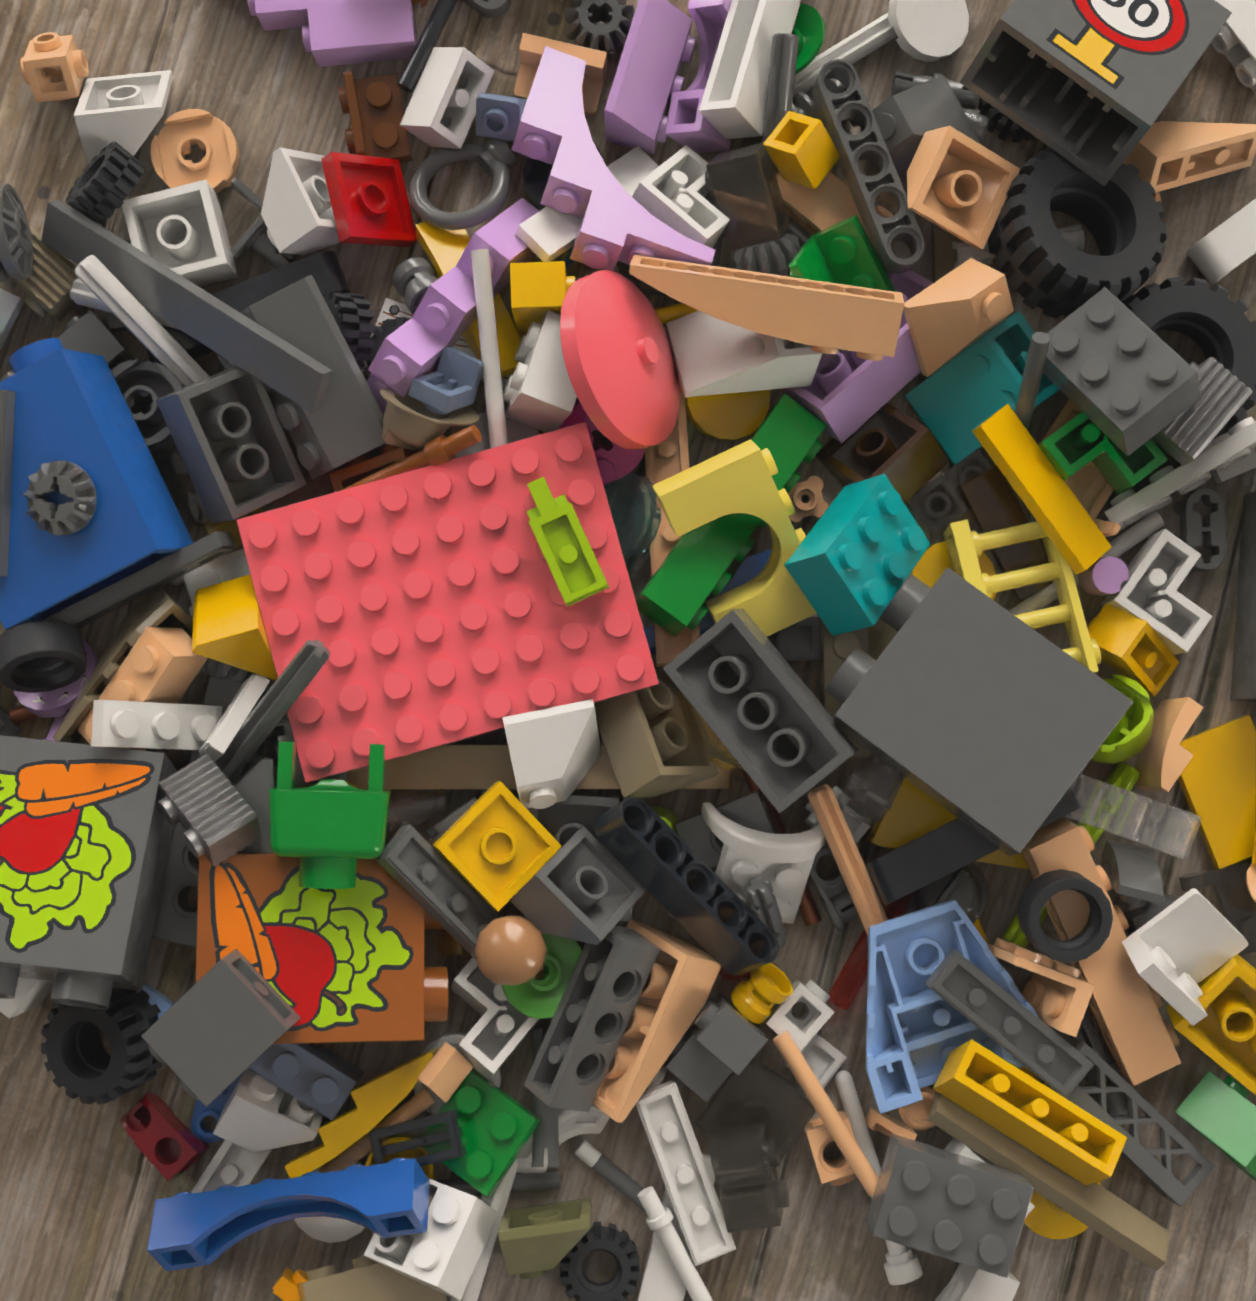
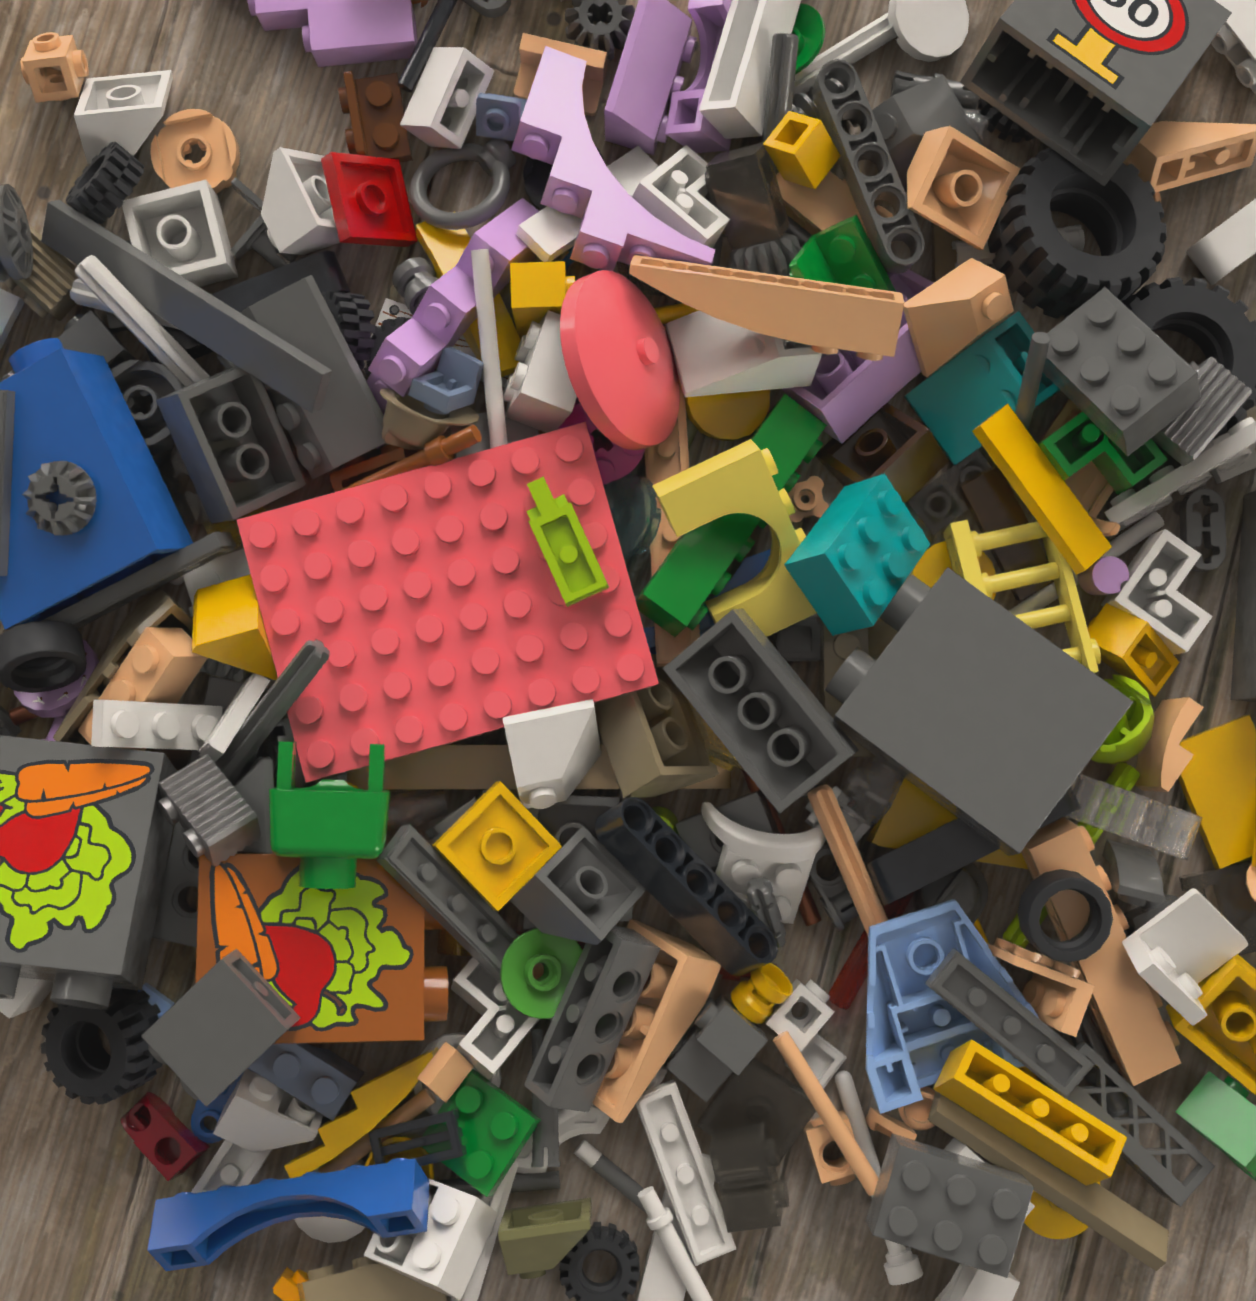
(510, 950): medium nougat hair -> none

